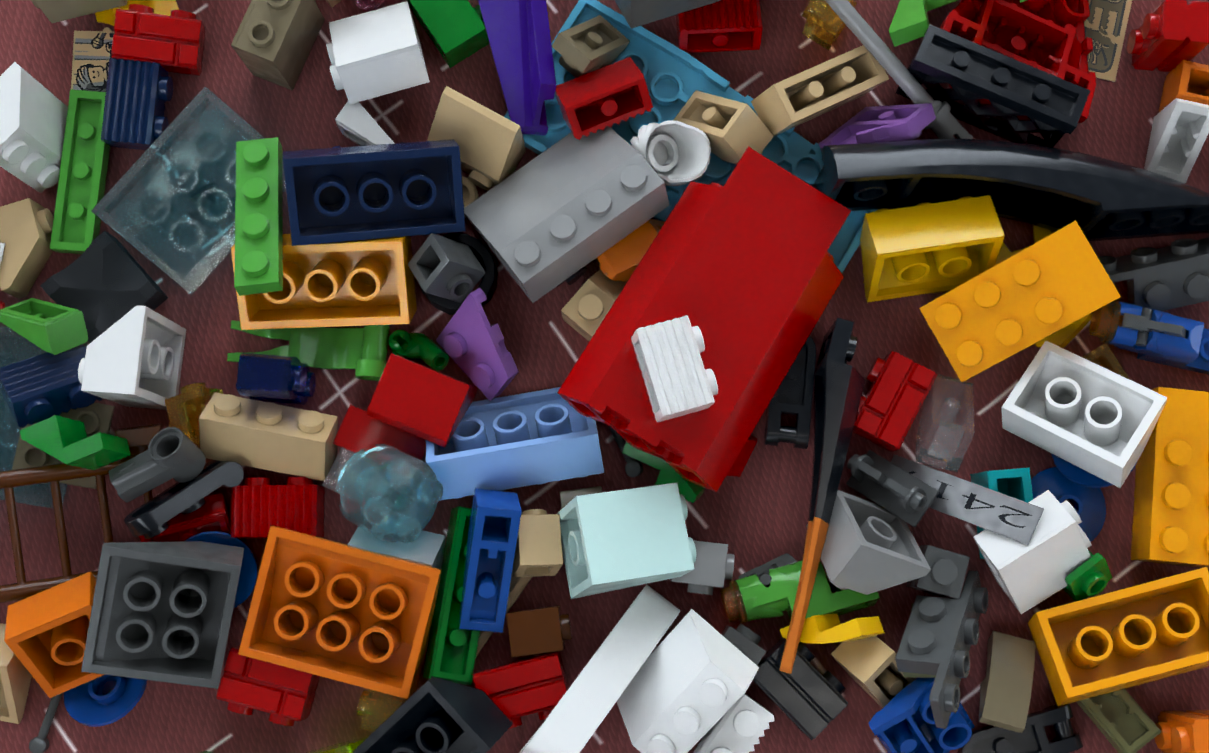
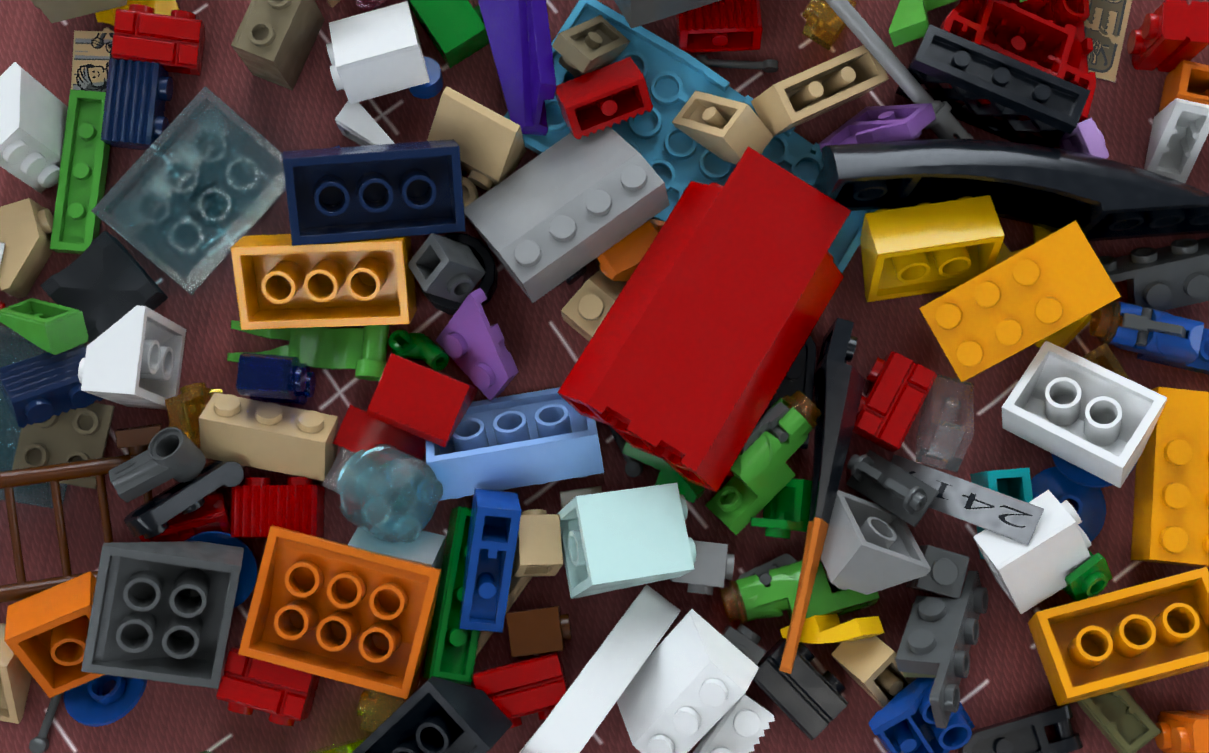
(69, 443): green slope -> none
(259, 217): bright green plate -> none
(435, 85): none -> blue piece
(674, 151): white hair -> none
(674, 368): white brick -> none
(761, 465): none -> bright green plate
(767, 65): none -> dark grey hinge
(787, 510): none -> green bracket
(1008, 682): dark tan slope -> none
(1085, 139): none -> lavender bracket

